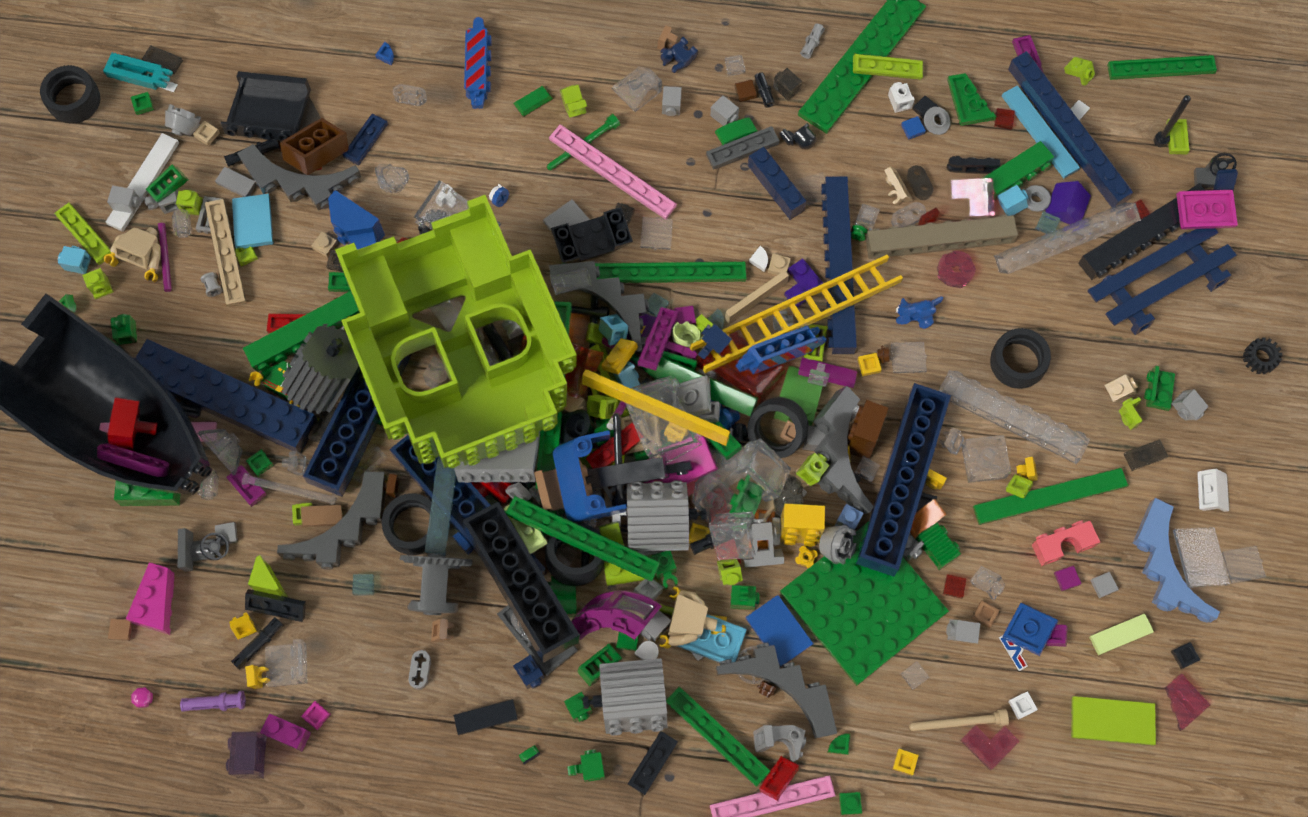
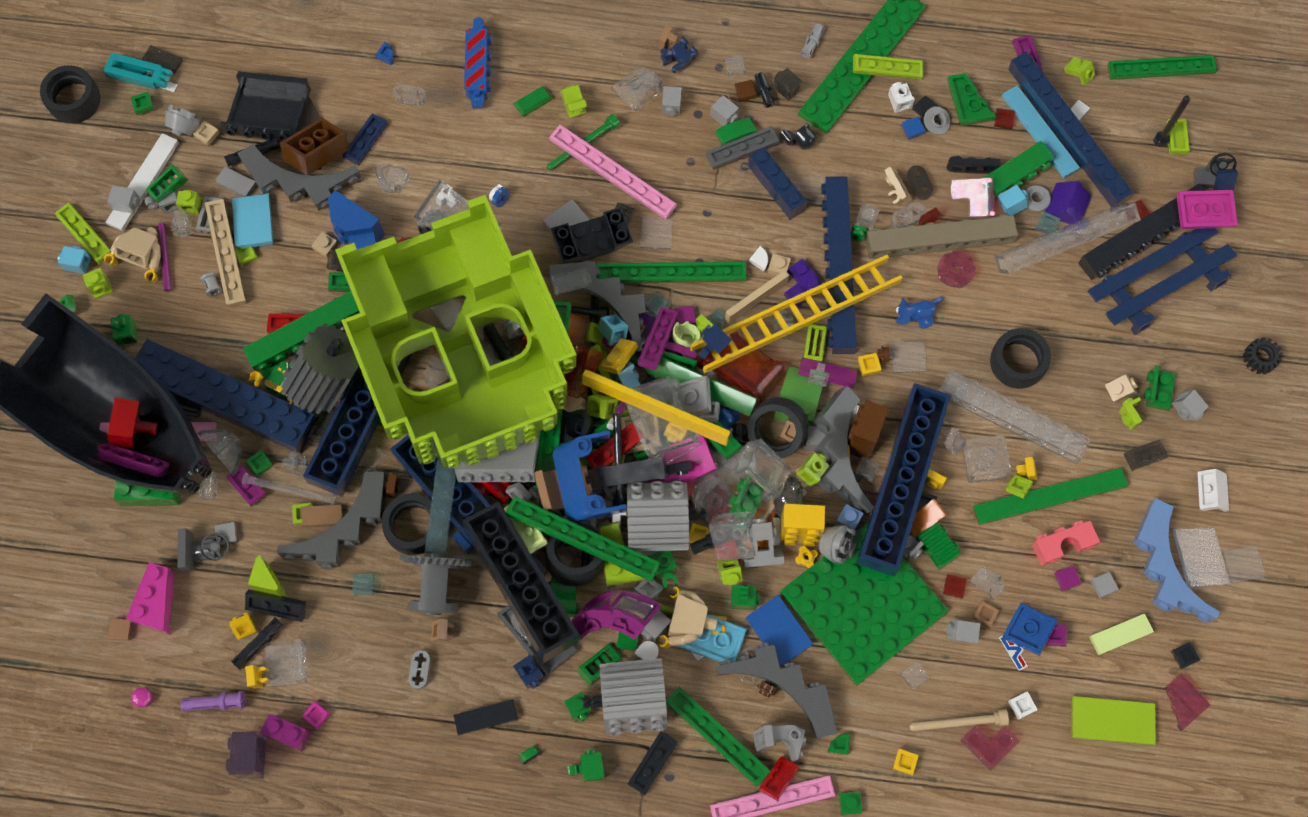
(780, 349): blue hinge -> none

